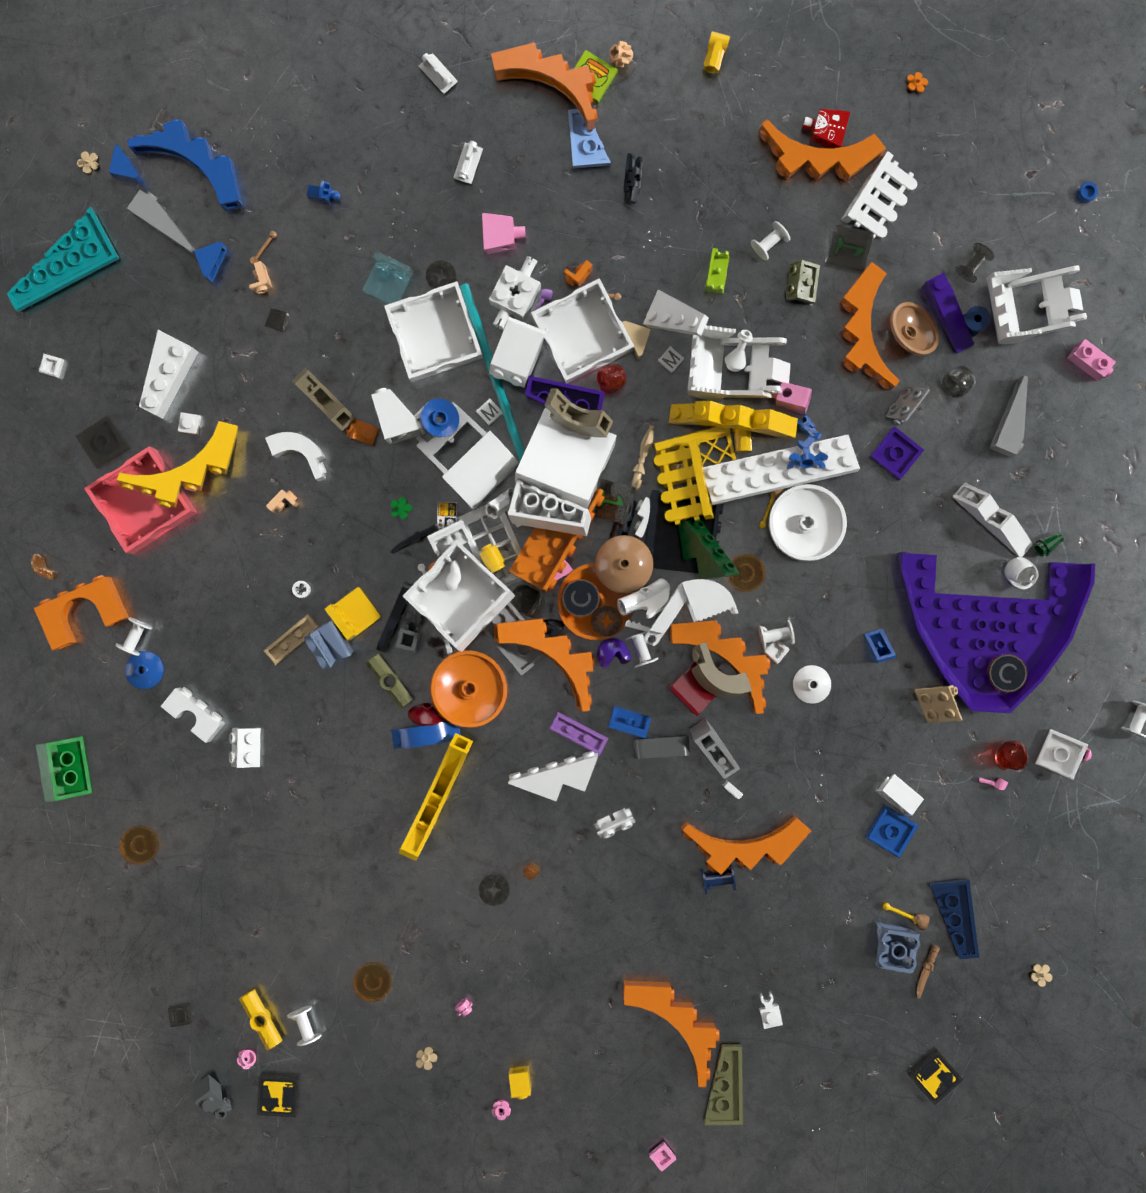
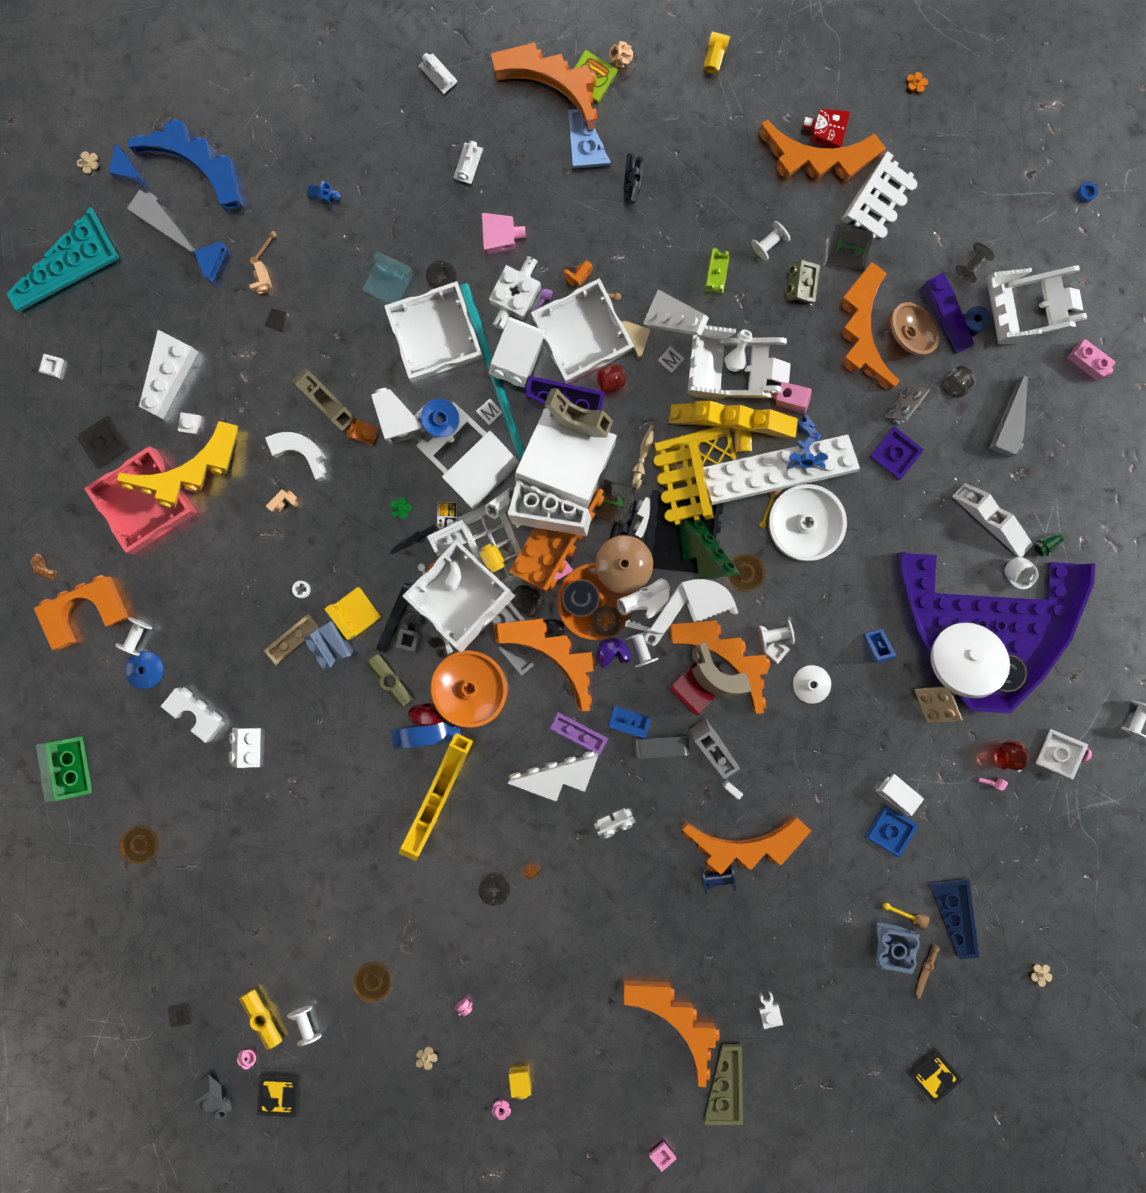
(970, 660): none -> white dish

